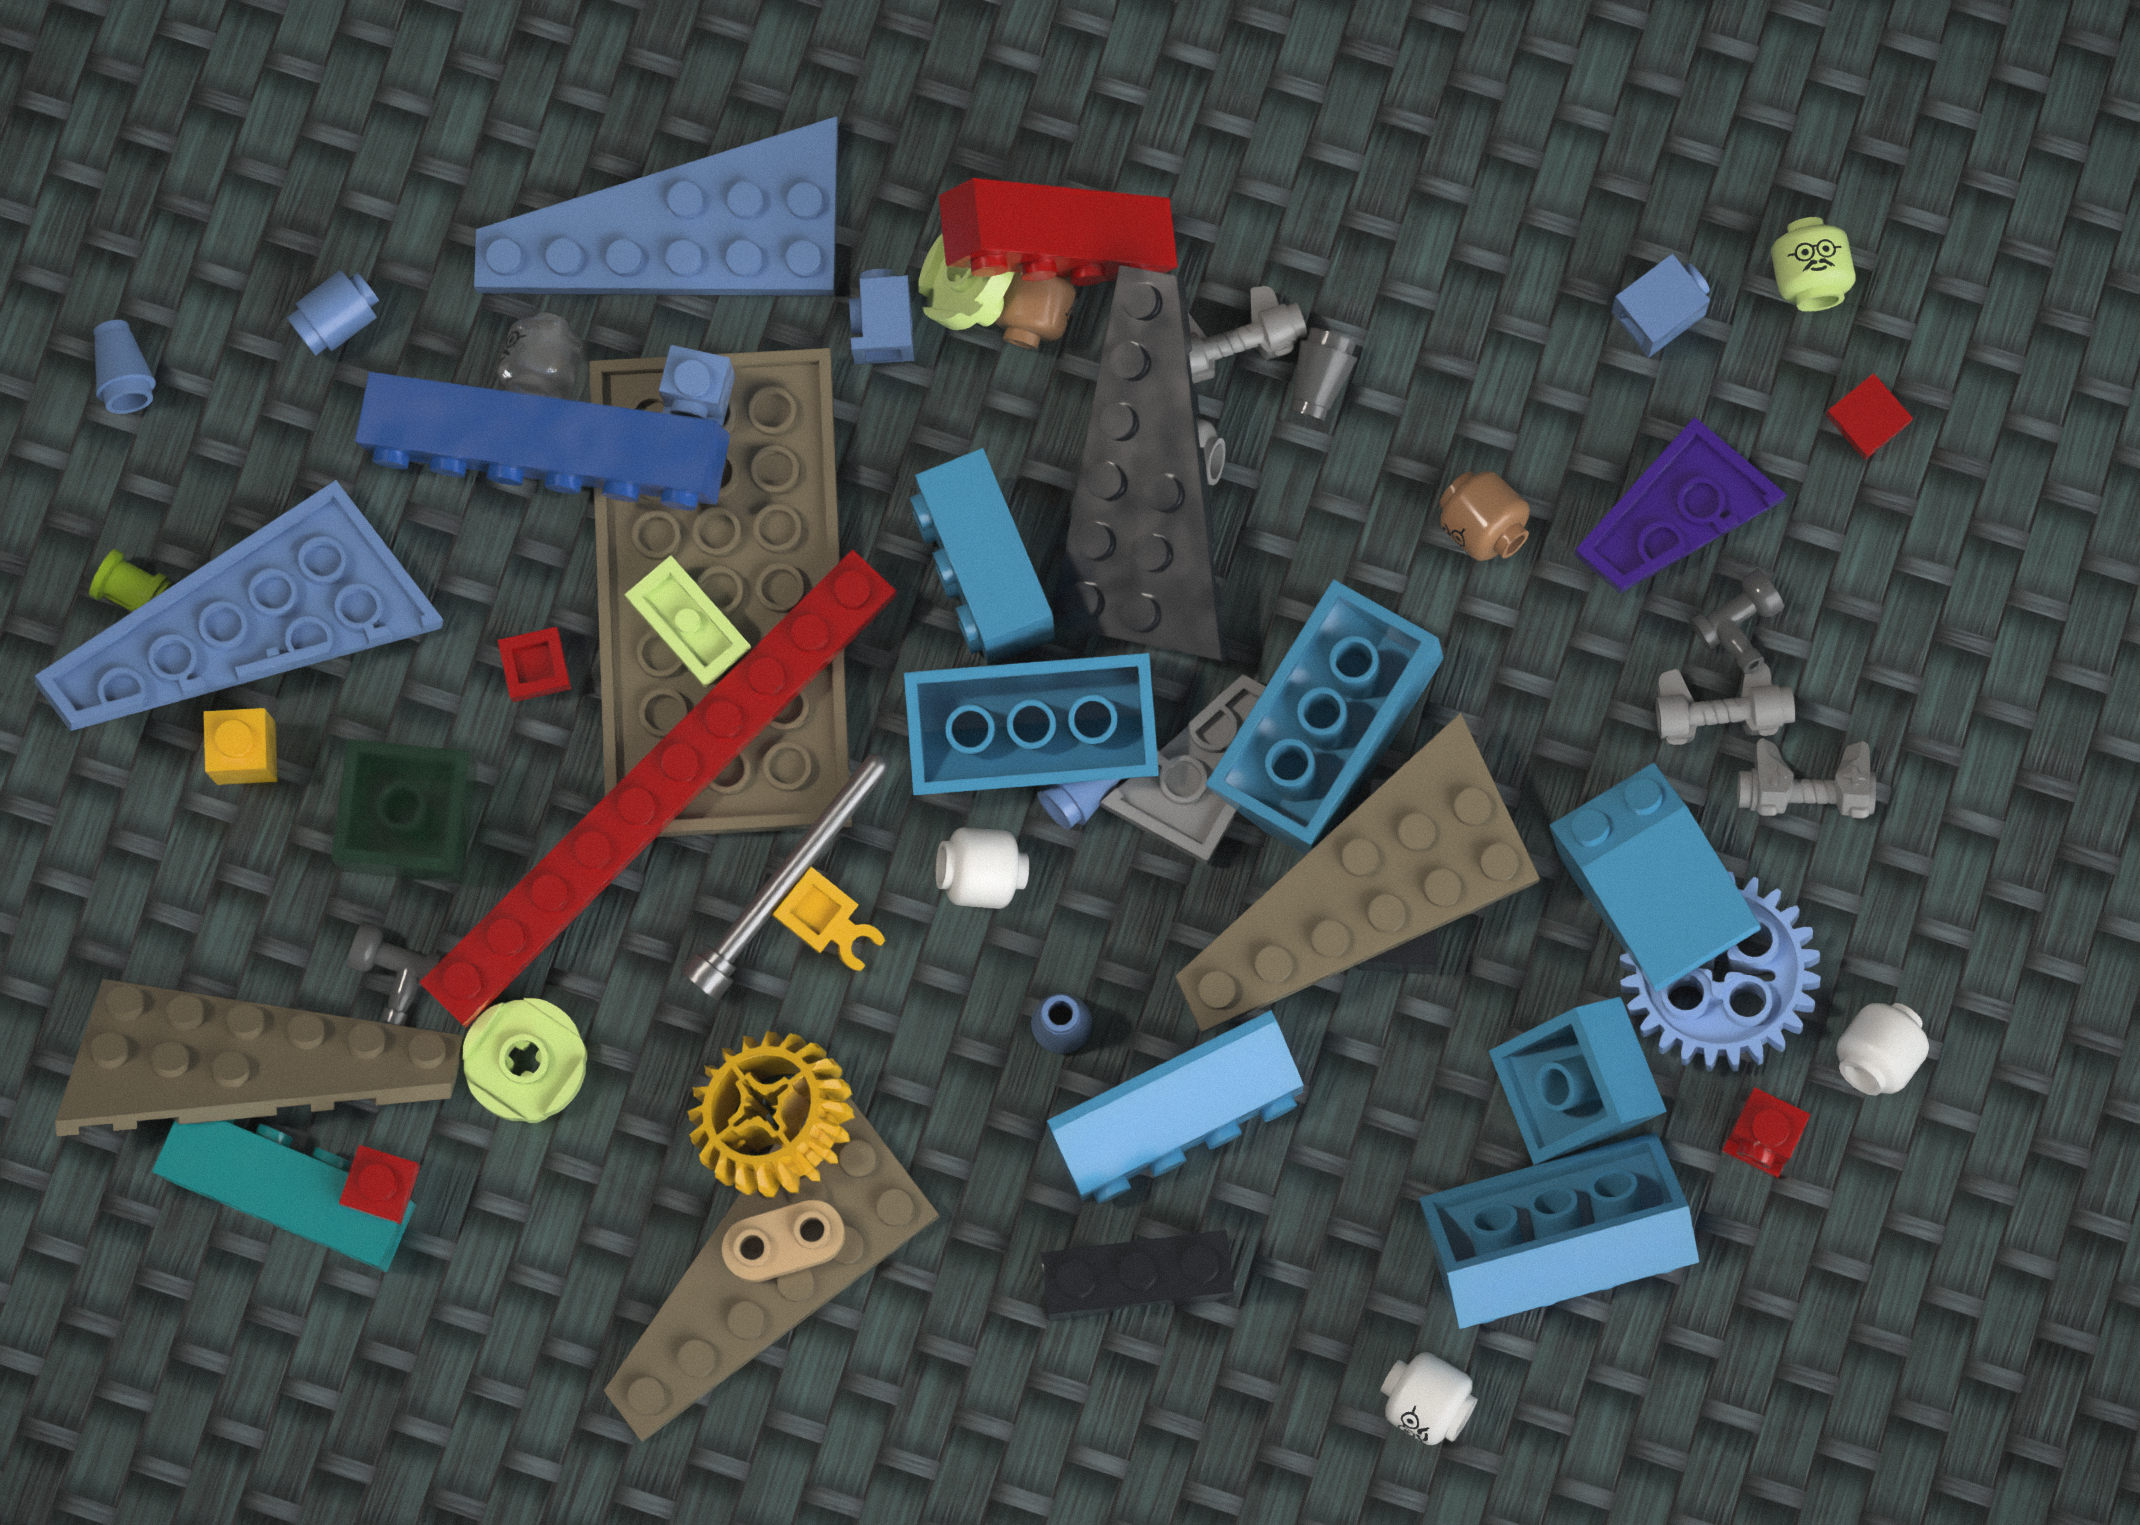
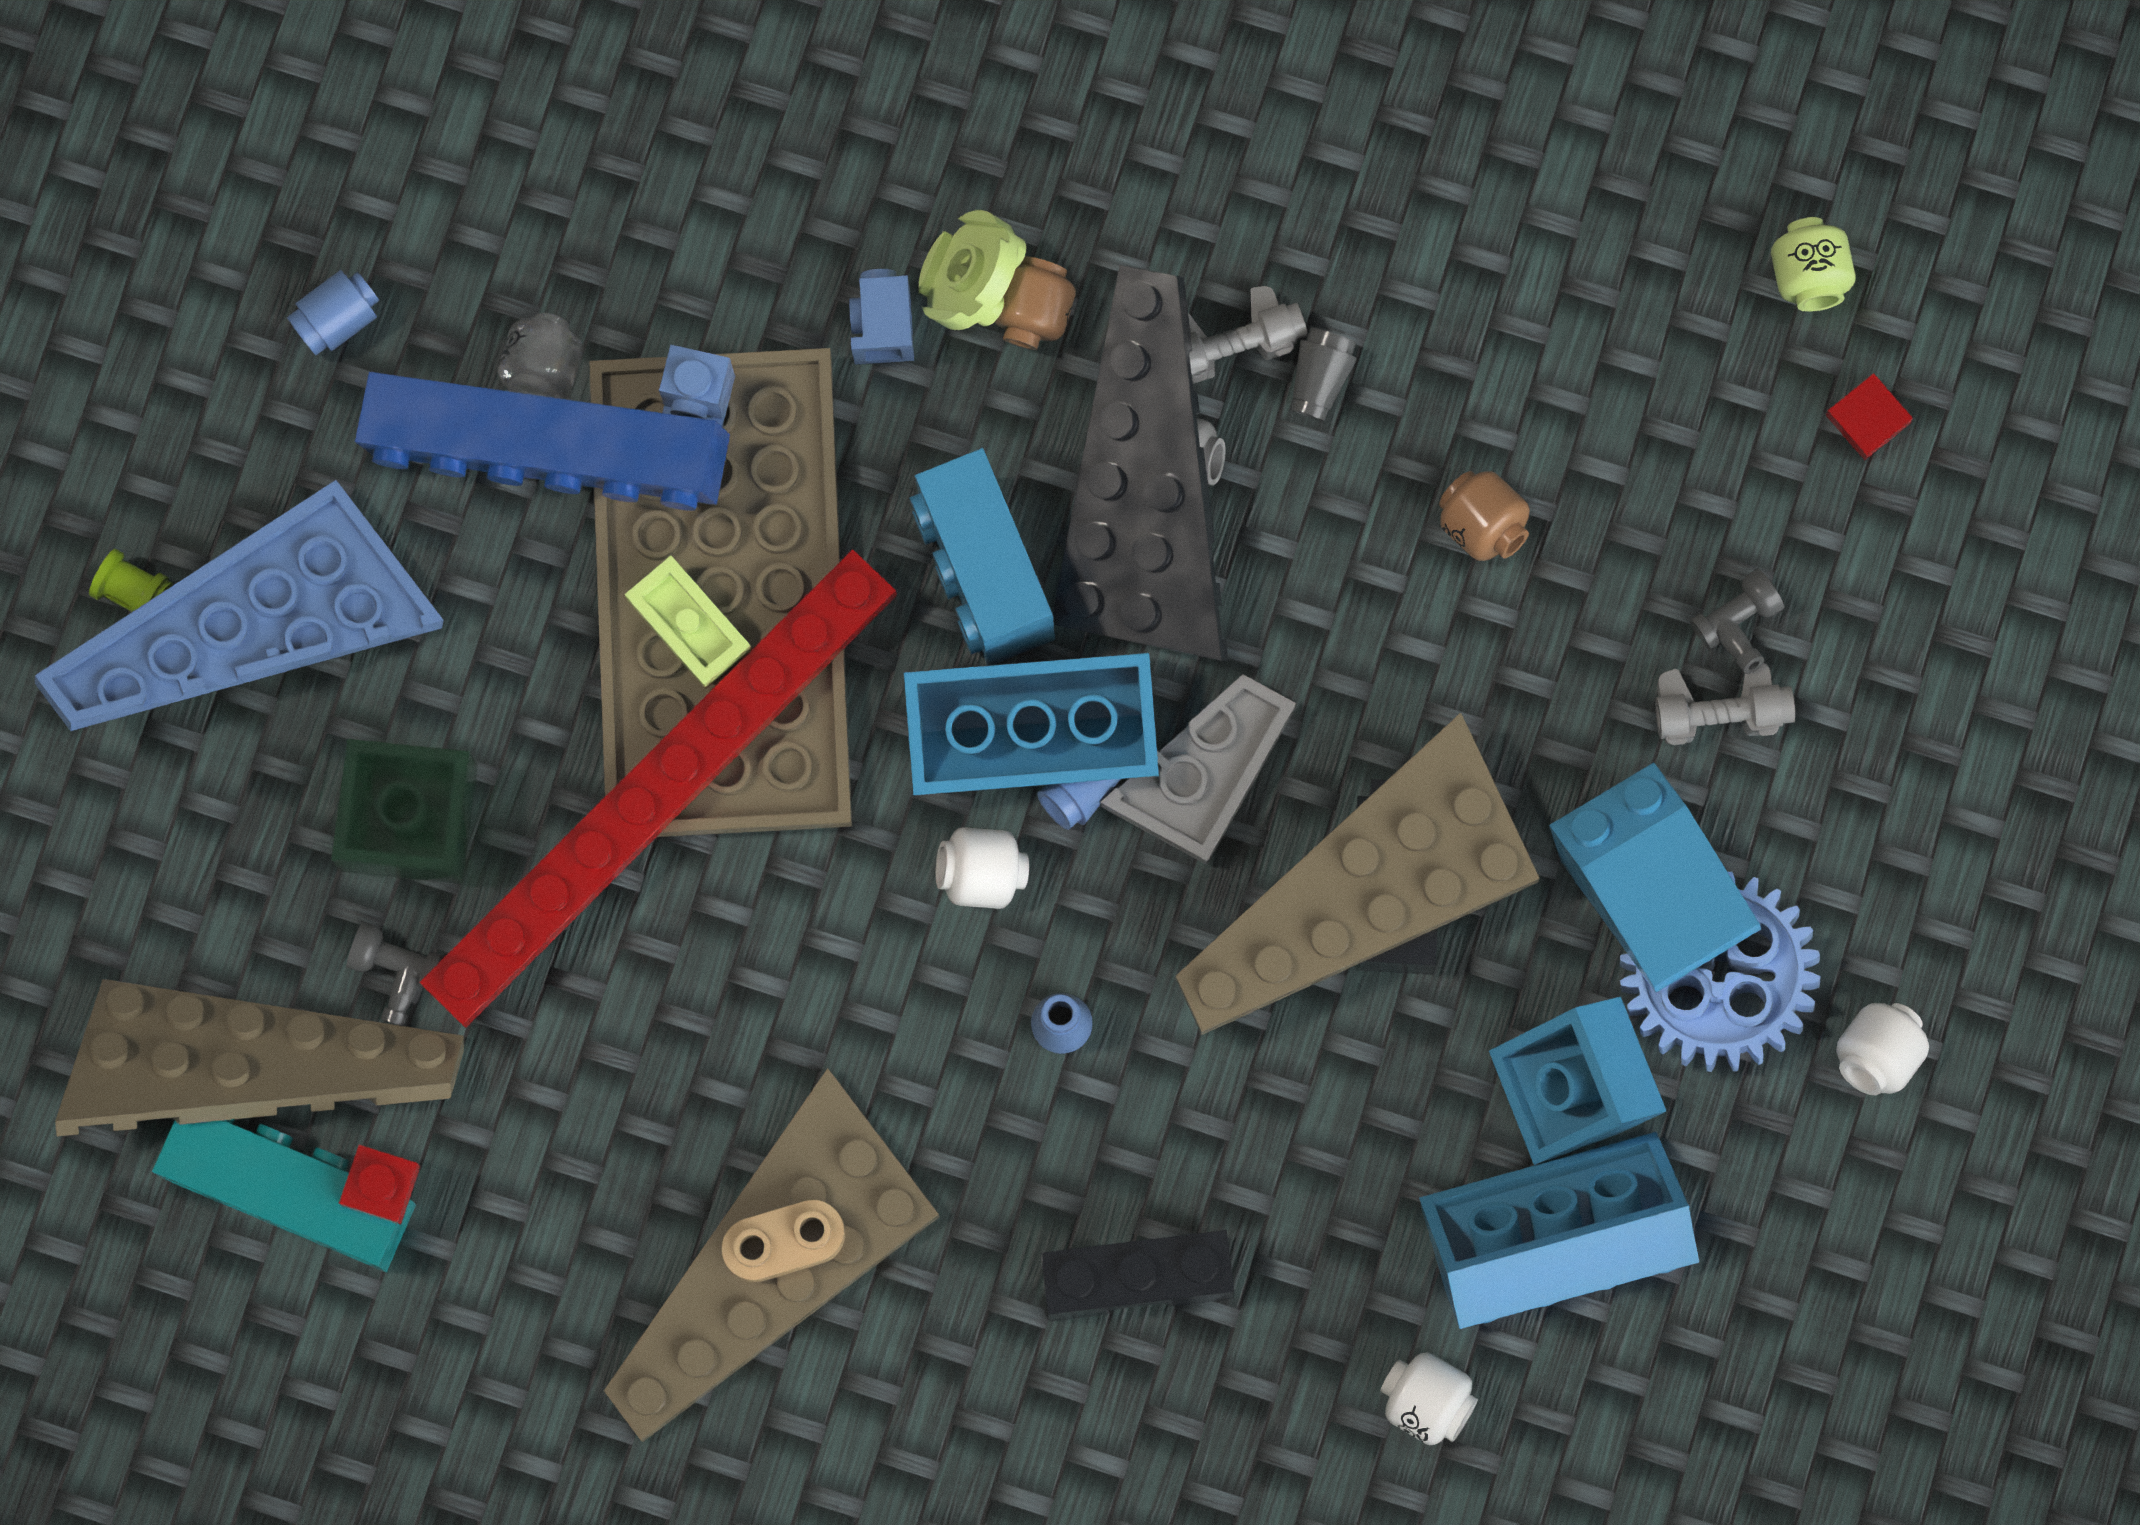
(121, 370): medium blue cone -> none
(240, 746): yellow brick -> none
(518, 1025): yellowish green plate -> none
(534, 664): red plate -> none
(713, 226): medium blue wing -> none
(714, 965): flat silver piece -> none
(811, 1092): yellow gear -> none
(820, 913): yellow plate -> none
(1054, 231): red brick -> none
(1175, 1108): slope -> none
(1326, 718): dark azure slope -> none
(1662, 304): medium blue brick -> none
(1676, 507): dark purple wing -> none
(1765, 1132): red brick -> none
(1772, 786): light grey piece -> none

